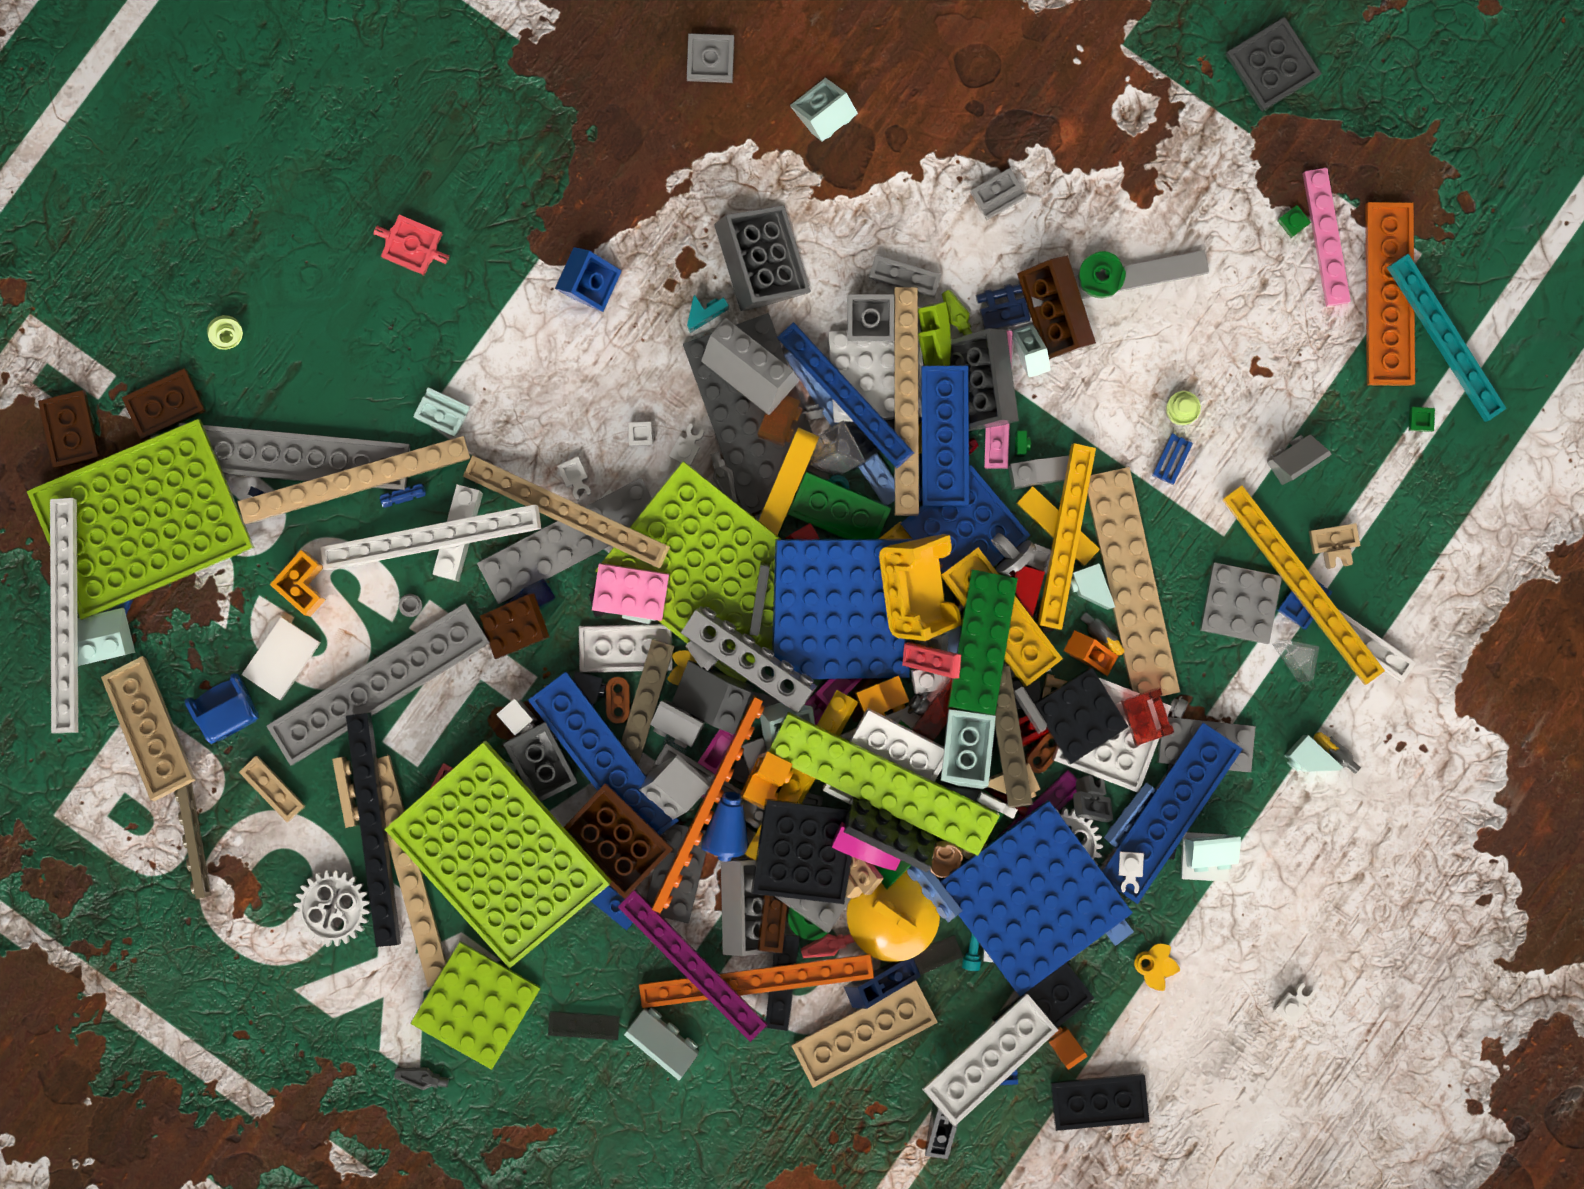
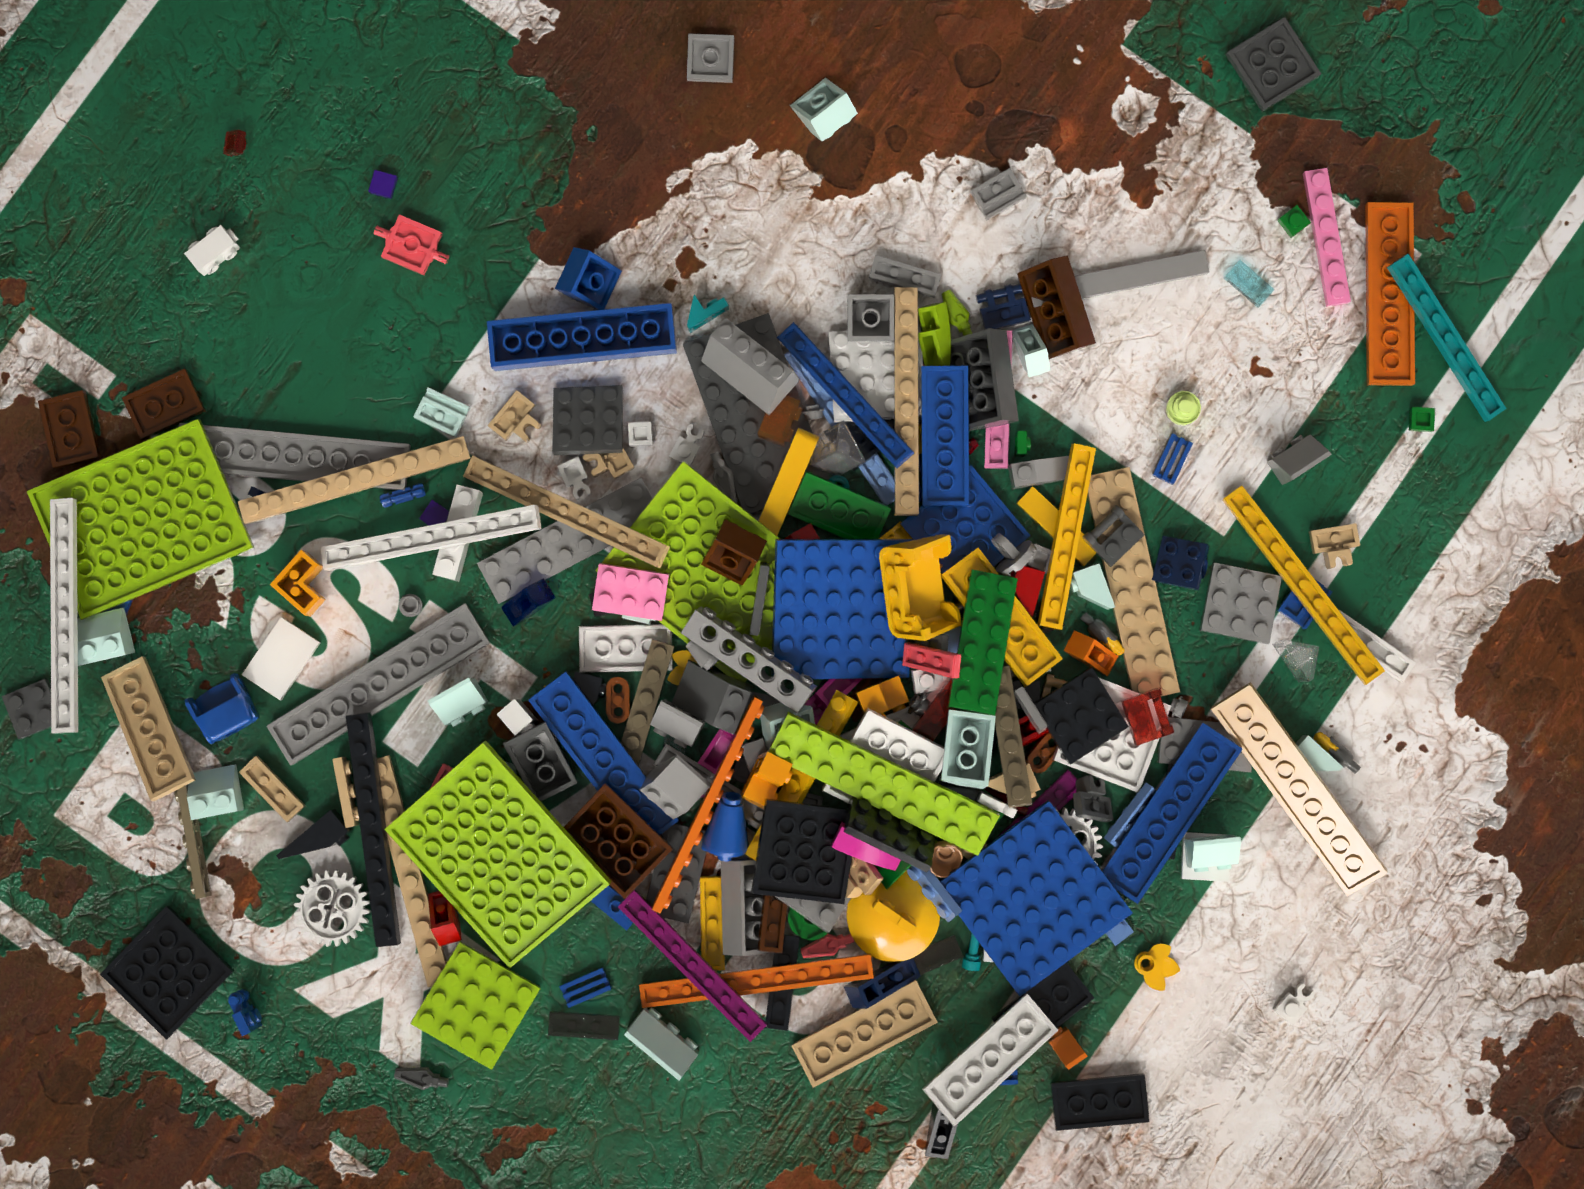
(30, 708): none -> dark grey plate
(167, 972): none -> black plate
(213, 250): none -> white brick
(214, 792): none -> light aqua slope
(224, 332): yellowish green plate -> none
(234, 143): none -> clear red plate
(244, 1015): none -> blue plate
(322, 834): none -> black slope
(383, 184): none -> dark purple tile
(434, 514): none -> dark purple tile
(443, 919): none -> red slope
(458, 702): none -> light aqua slope
(514, 418): none -> tan plate
(514, 626): reddish brown plate -> none
(567, 995): none -> blue tile
(581, 337): none -> blue brick
(587, 420): none -> dark grey plate
(615, 462): none -> tan plate
(711, 921): none -> yellow tile
(734, 552): none -> reddish brown slope
(761, 257): dark grey slope -> none
(1113, 268): green plate -> none
(1119, 541): none -> dark grey plate
(1131, 866): white plate -> none
(1181, 563): none -> dark blue plate
(1249, 283): none -> clear light blue tile
(1299, 789): none -> plate

